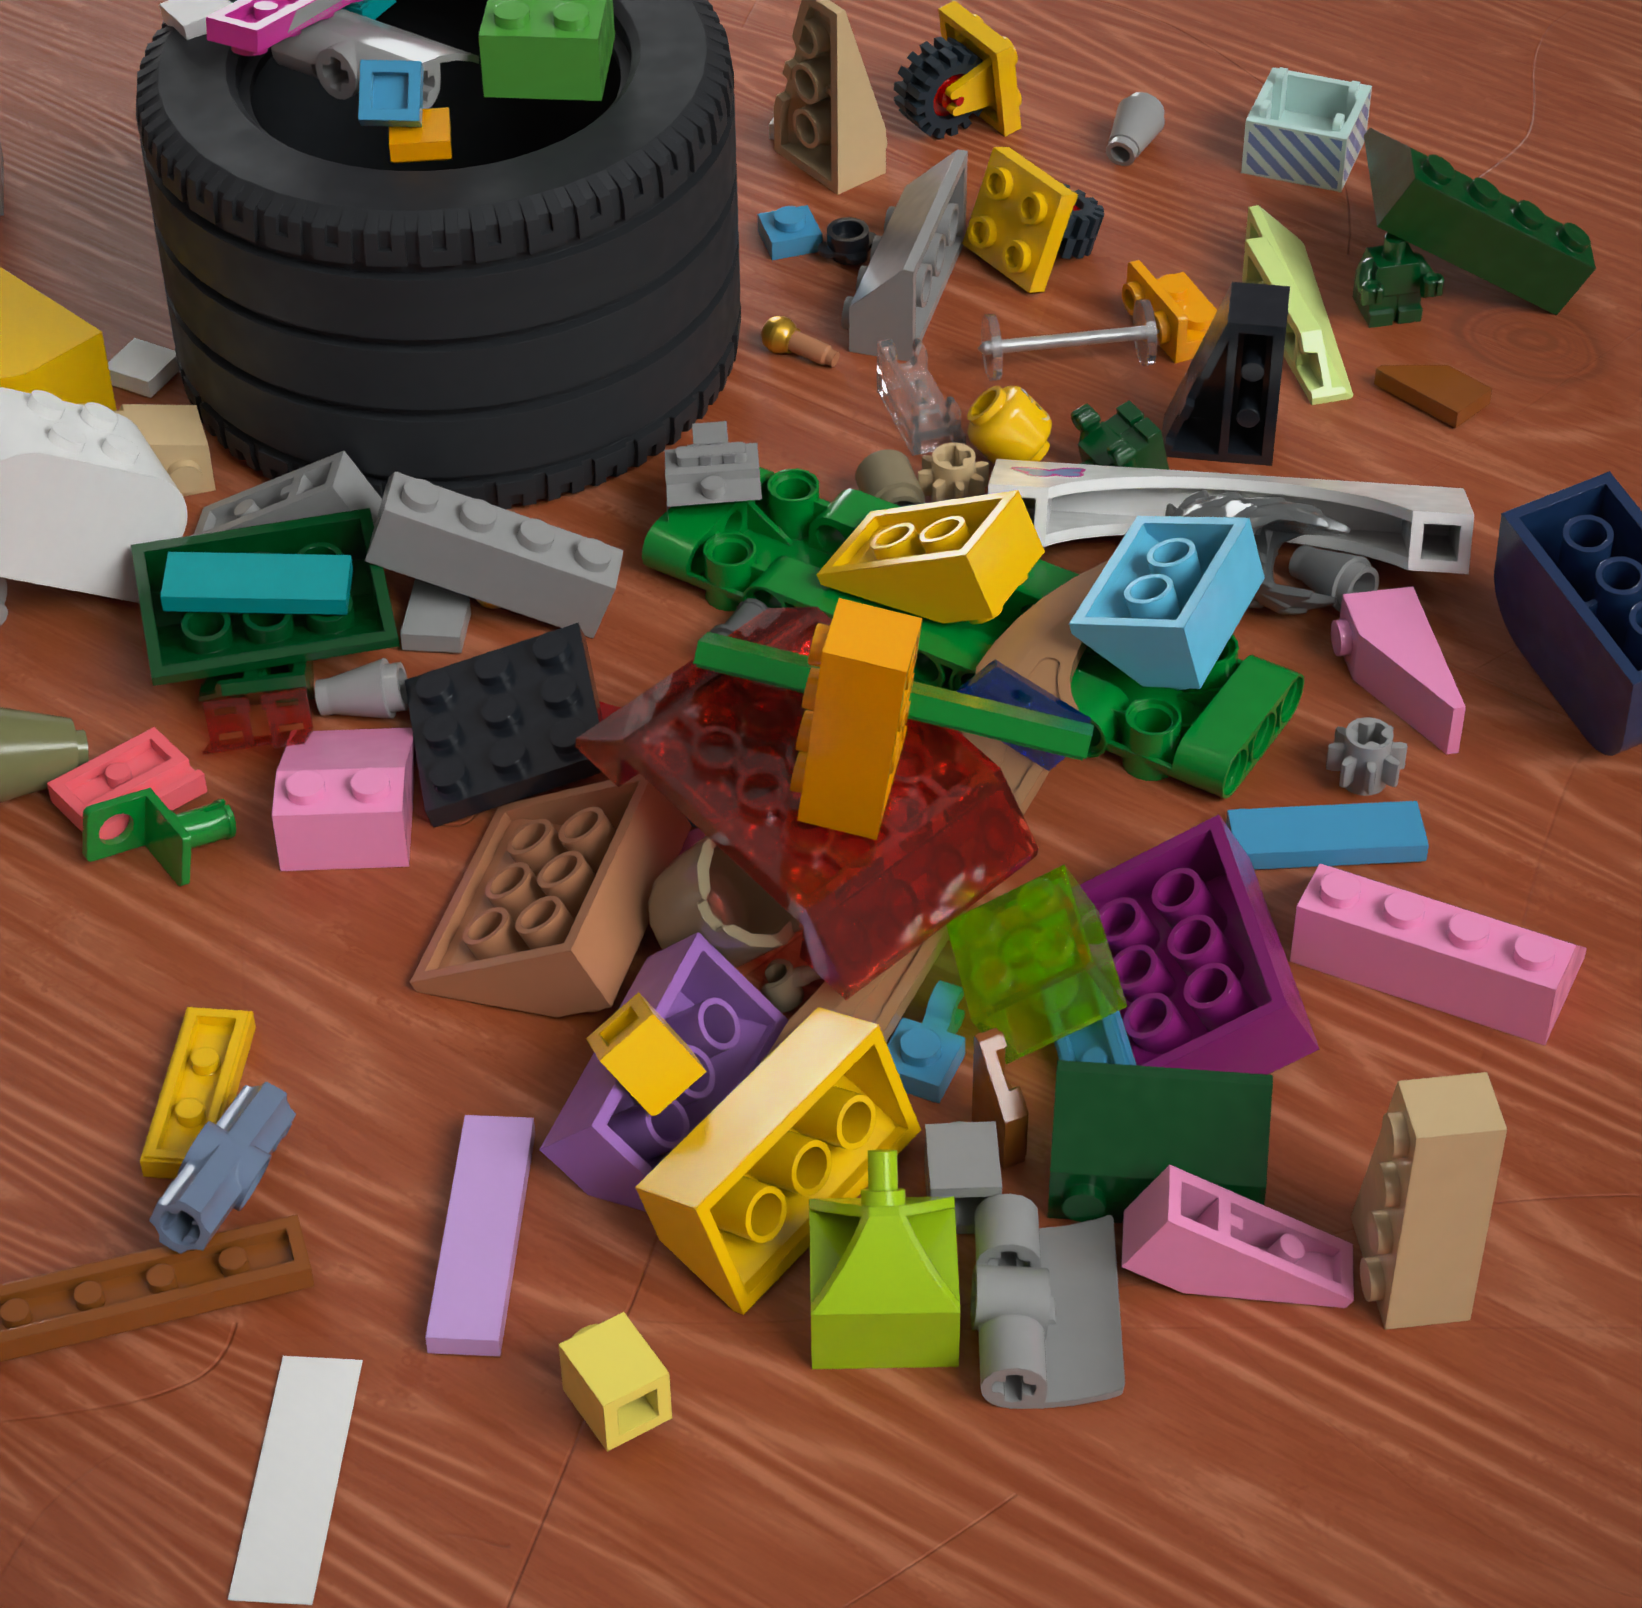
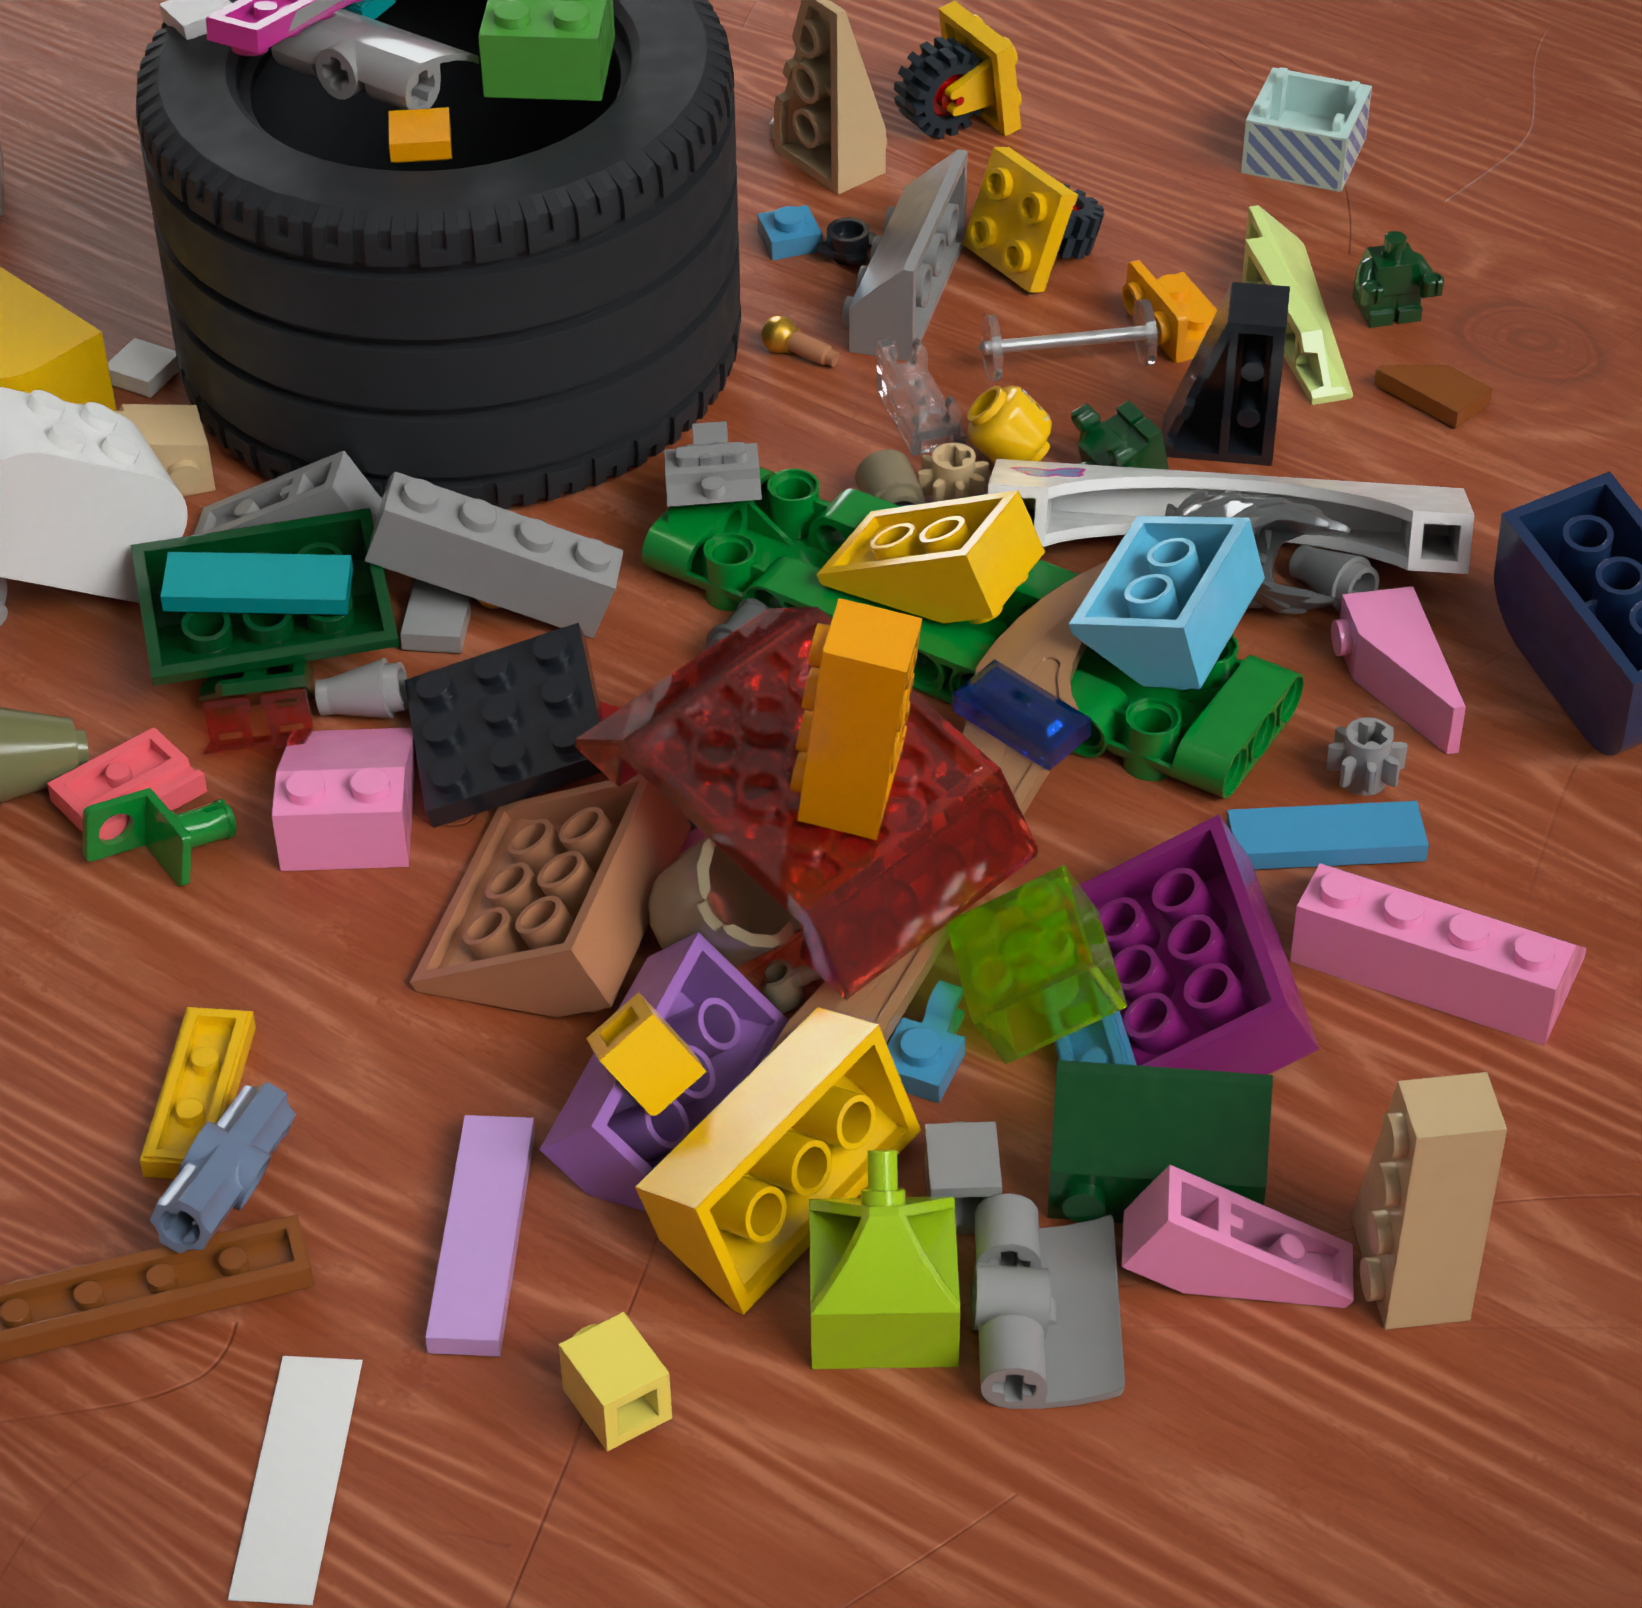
(391, 93): dark azure plate -> none
(927, 704): green tile -> none
(996, 1099): dark orange tile -> none
(1134, 127): light grey cone -> none
(1476, 225): dark green slope -> none

